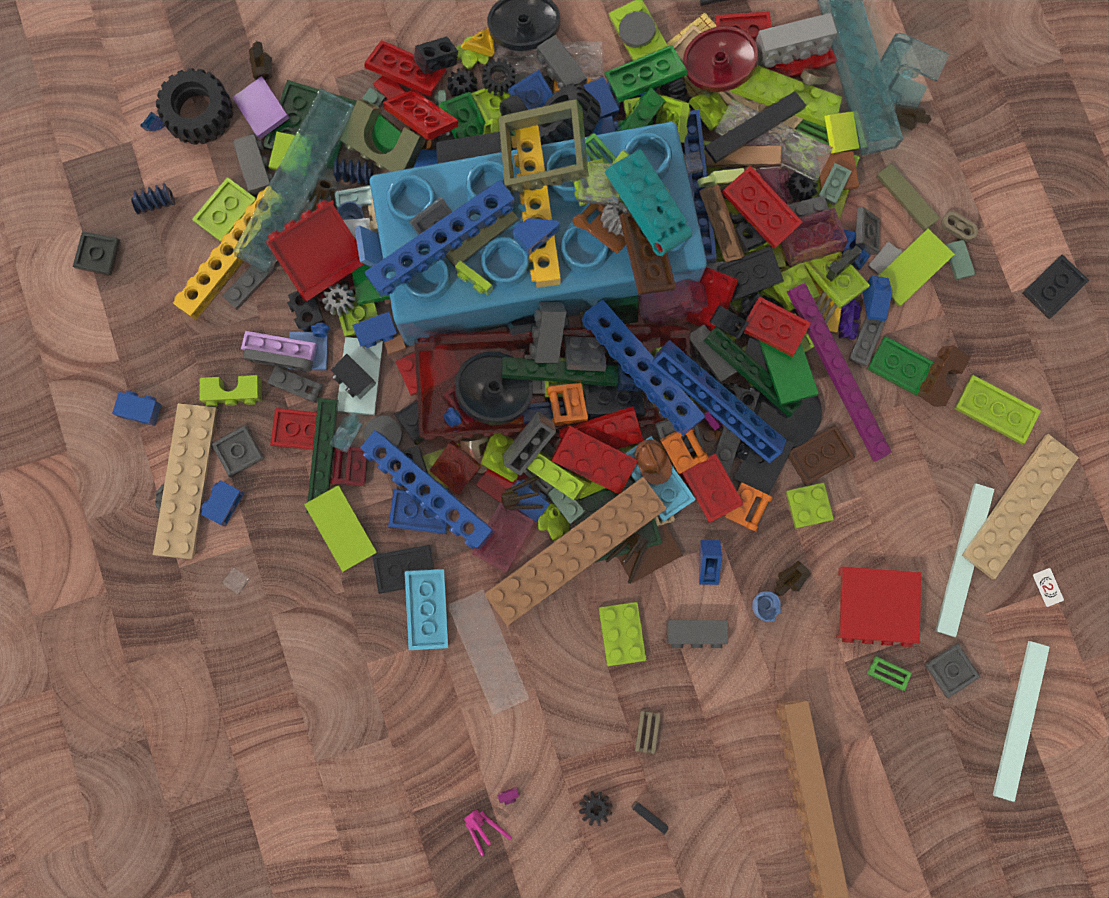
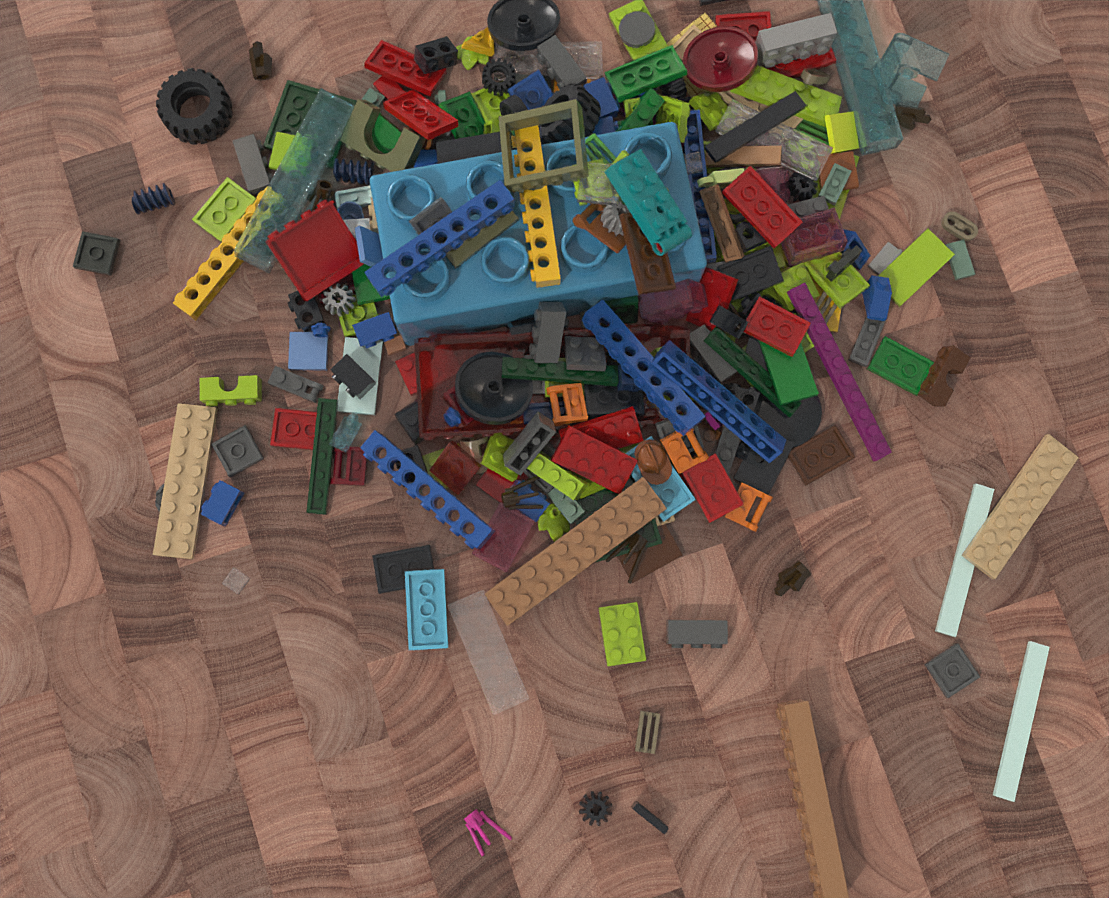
(136, 408): blue brick -> none
(152, 123): clear blue tile -> none
(246, 286): dark grey plate -> none
(260, 107): medium lavender tile -> none
(278, 360): dark grey beam -> none
(279, 345): lavender tile -> none
(340, 528): lime tile -> none
(387, 427): dark grey tile -> none
(410, 515): blue tile -> none
(461, 77): black gear -> none
(479, 283): lime plate -> none
(508, 796): magenta plate -> none
(534, 233): blue slope -> none
(709, 562): blue slope -> none
(766, 606): medium blue hair -> none
(809, 505): lime plate -> none
(847, 327): dark purple hinge -> none
(867, 230): dark grey tile -> none
(873, 667): bright green tile -> none
(880, 606): red panel -> none
(907, 197): olive tile -> none
(997, 409): lime plate -> none
(1048, 587): white sticker -> none
(1055, 286): black tile -> none

